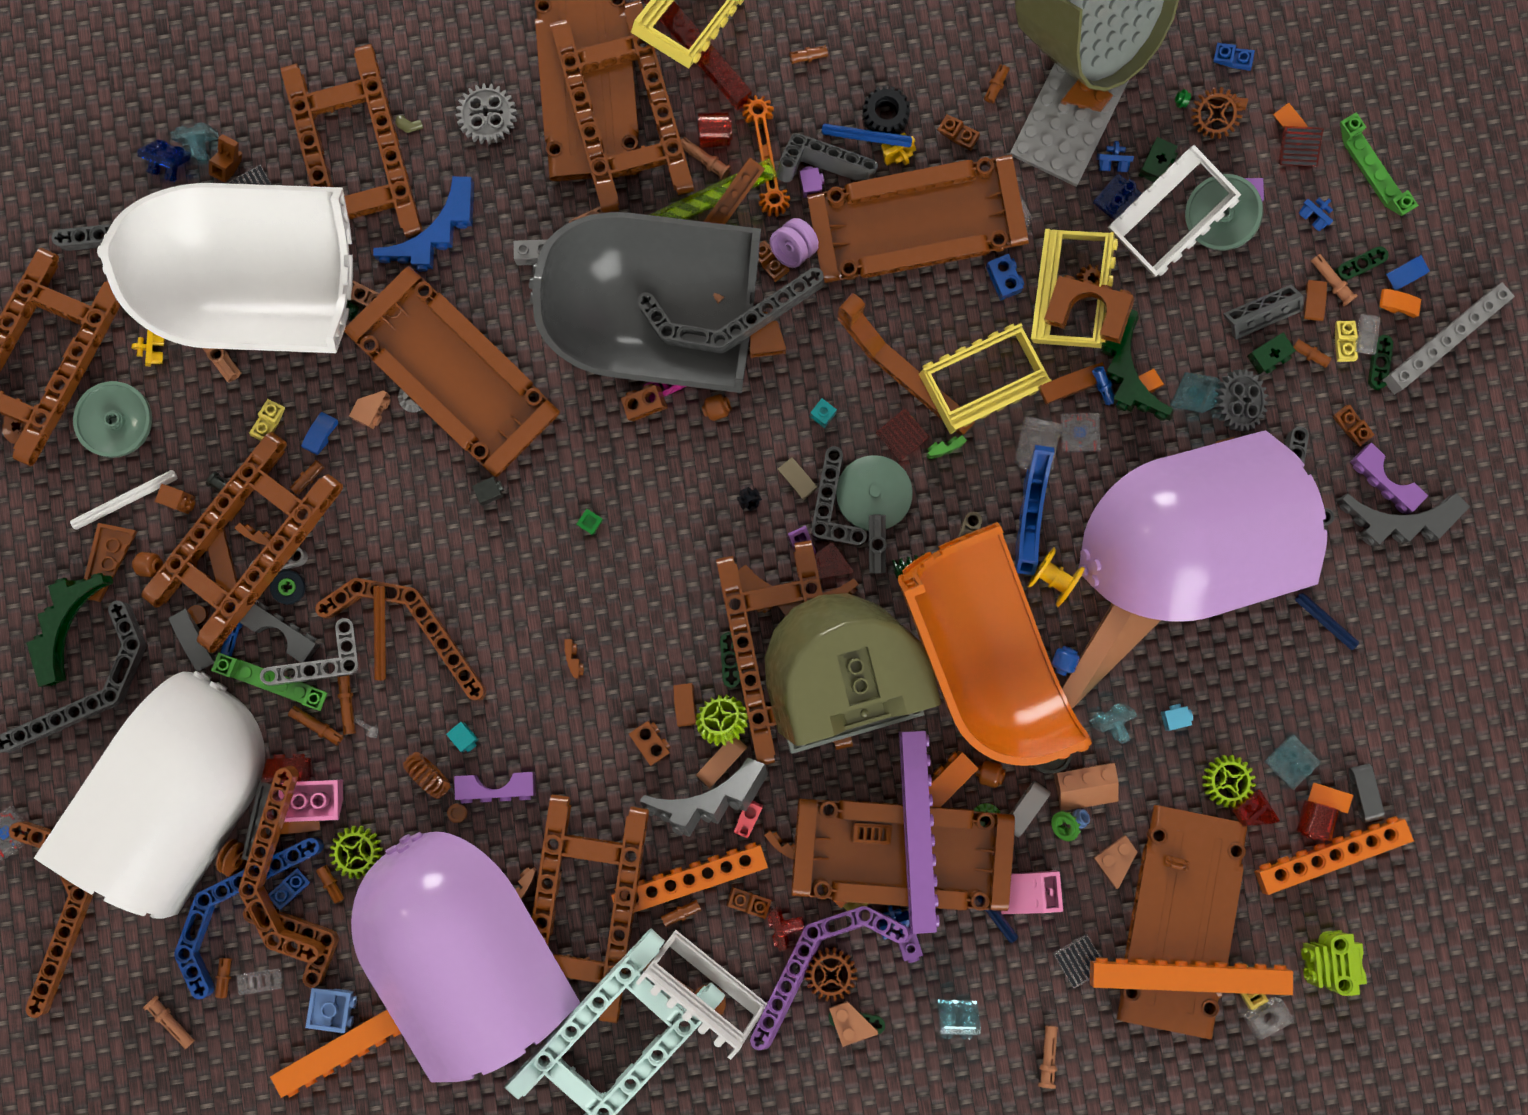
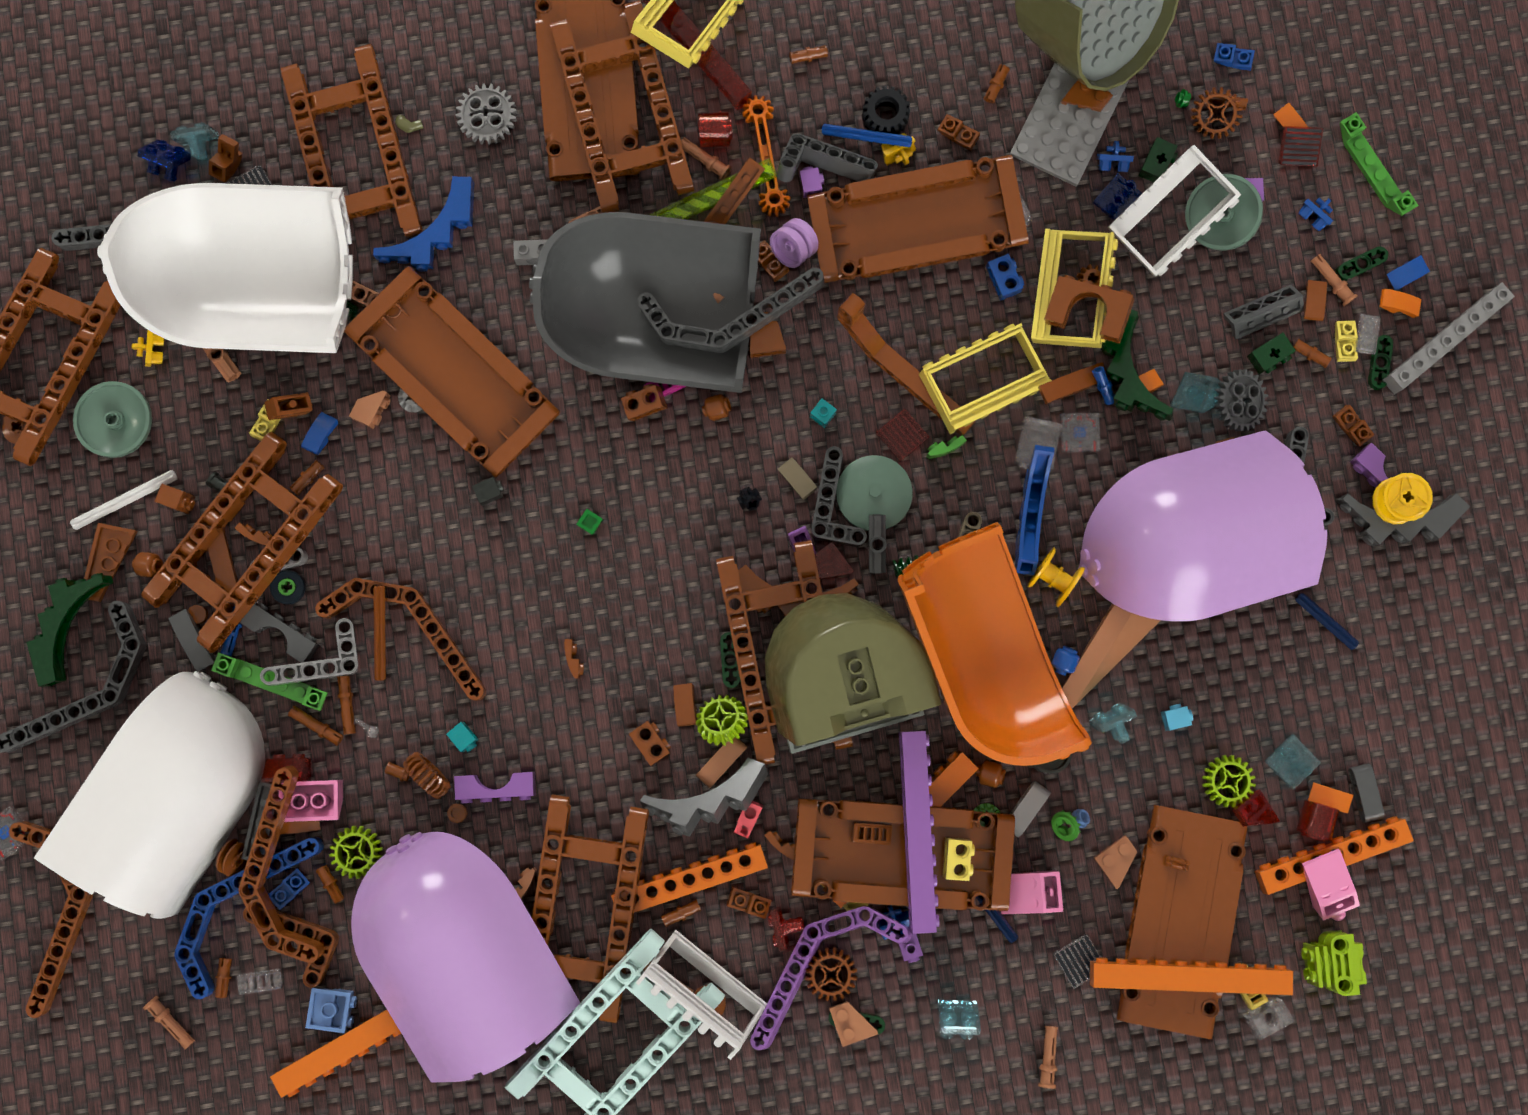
(288, 406): none -> dark orange brick
(397, 771): none -> dark orange pin
(952, 859): none -> light yellow brick
(1087, 786): nougat slope -> none
(1330, 886): none -> bright pink slope
(1402, 498): none -> yellow piece

